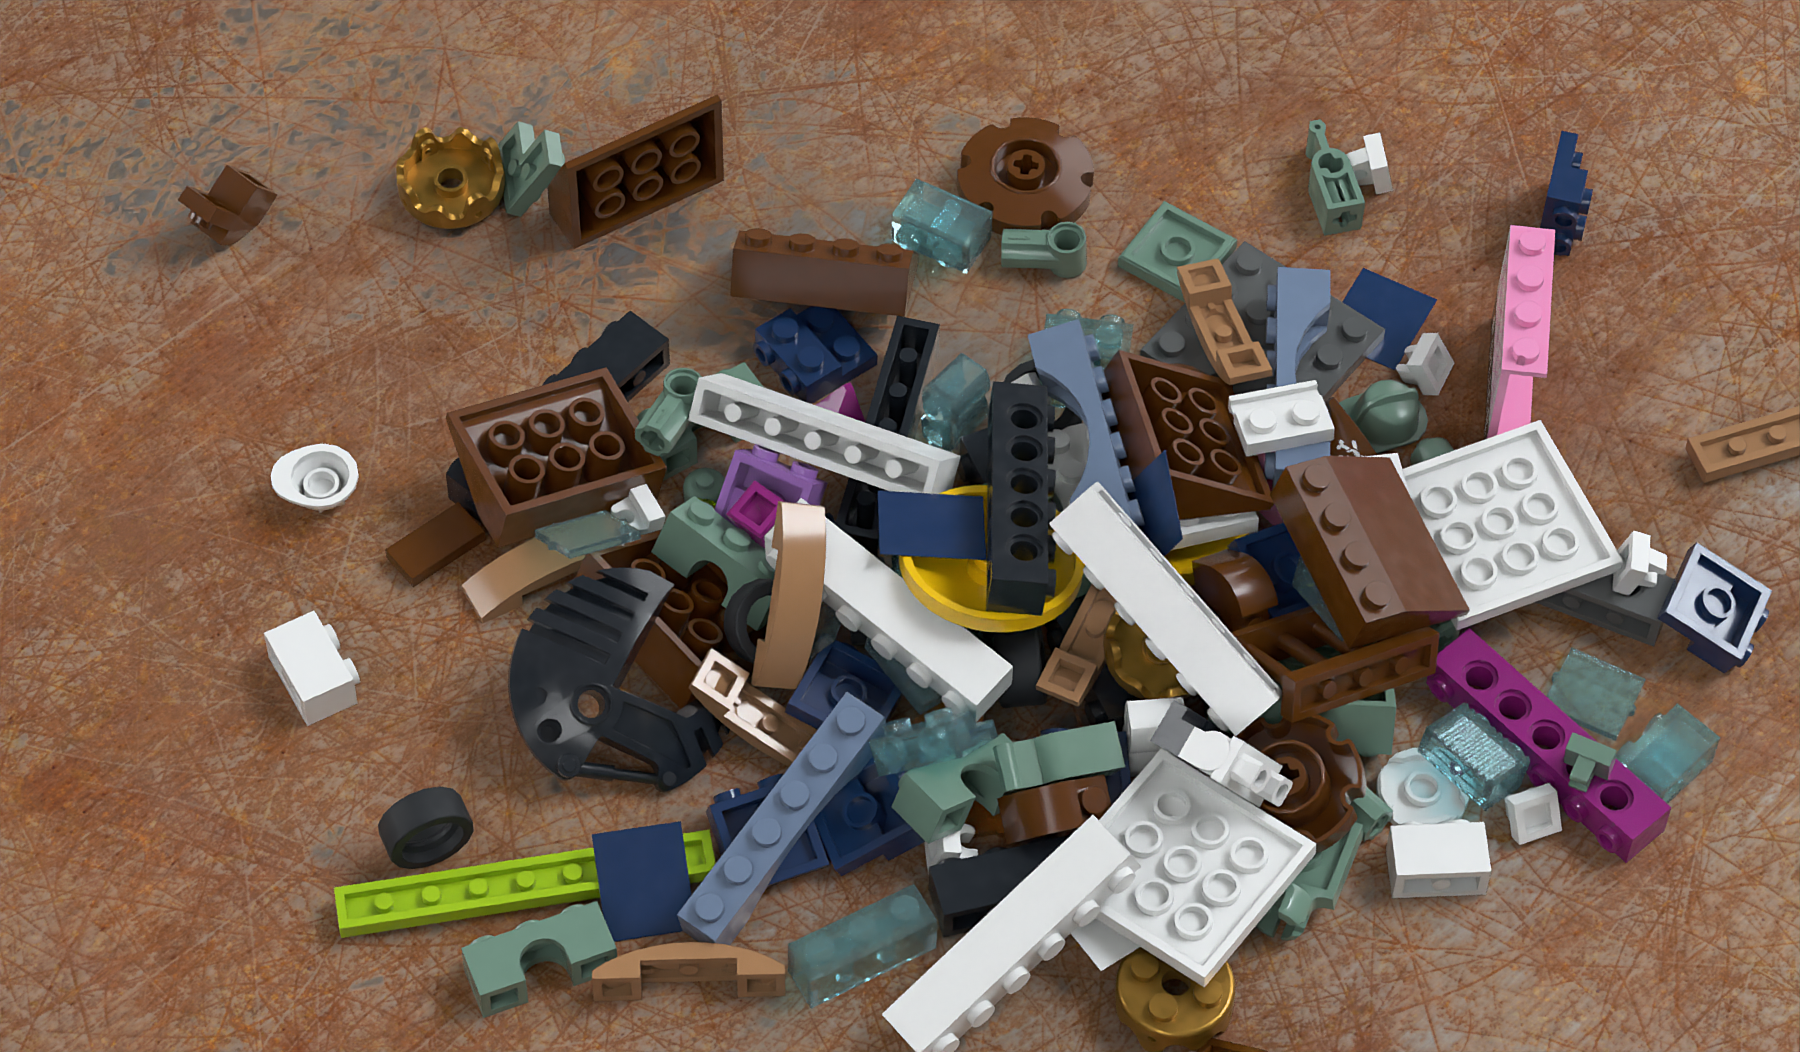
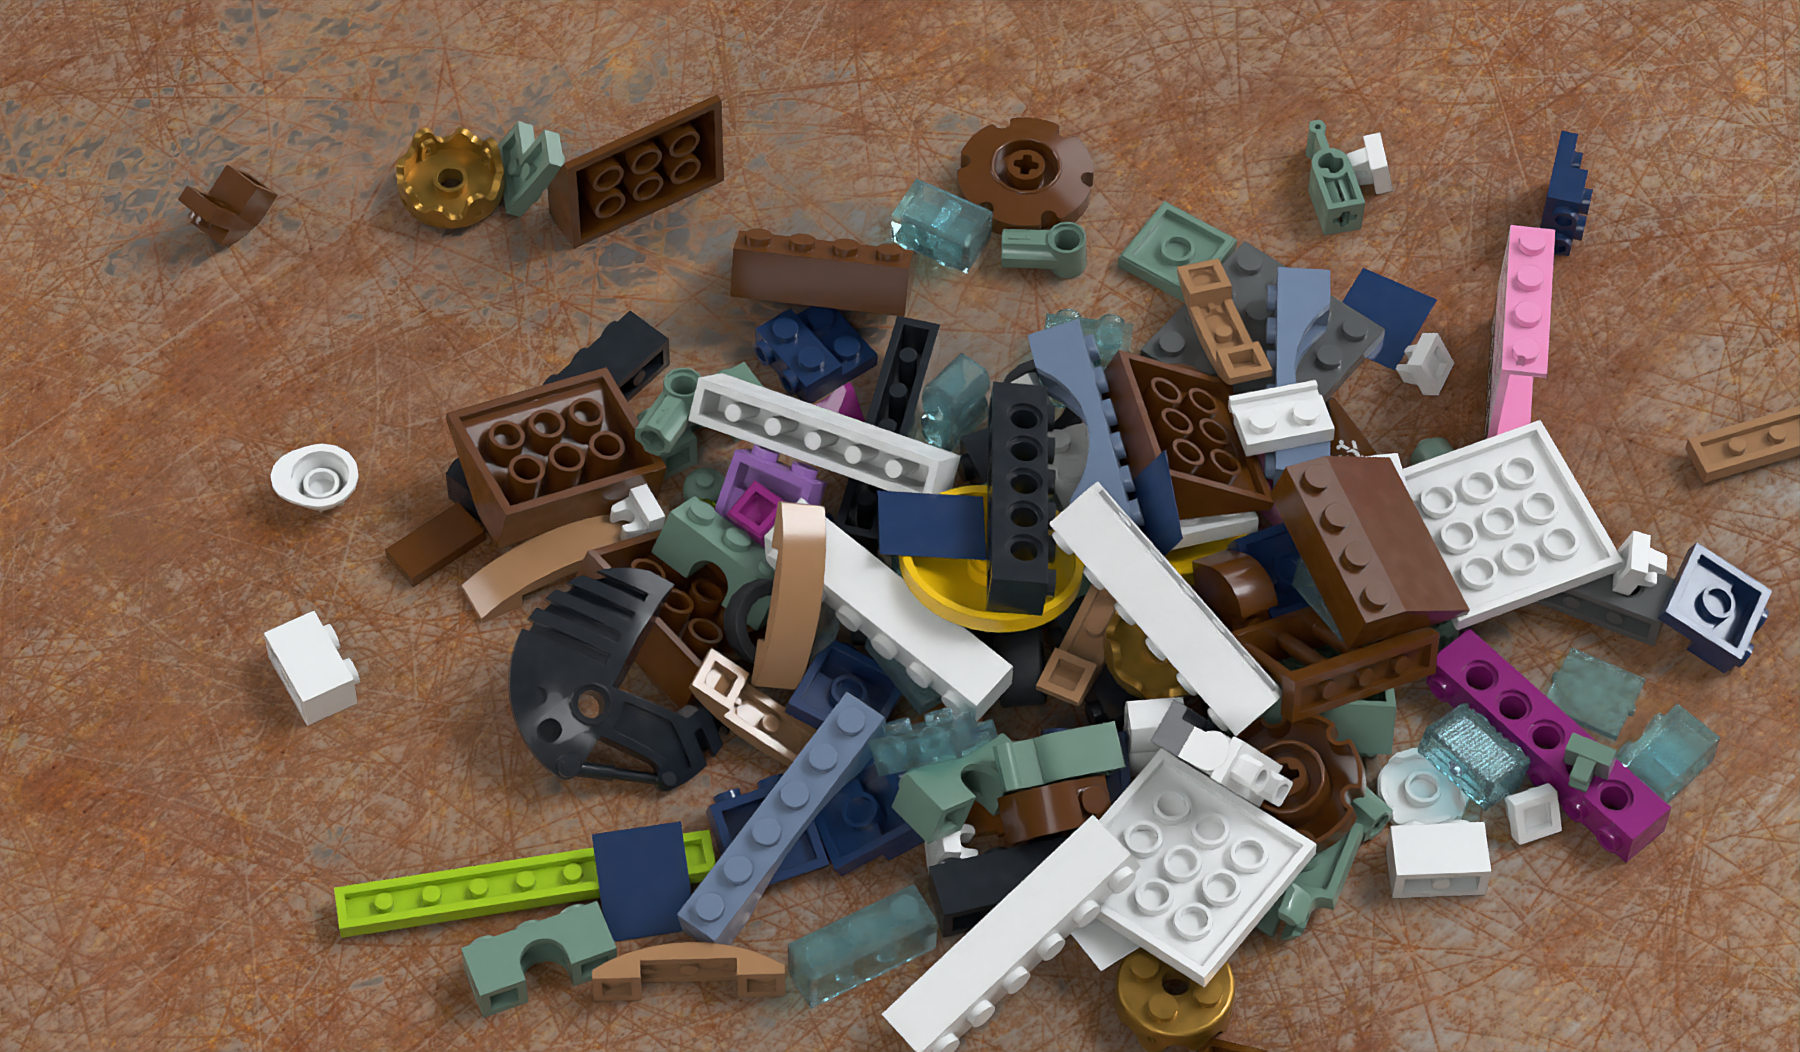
(425, 827): black tyre -> none
(587, 534): clear light blue piece -> none
(1388, 415): sand green piece -> none

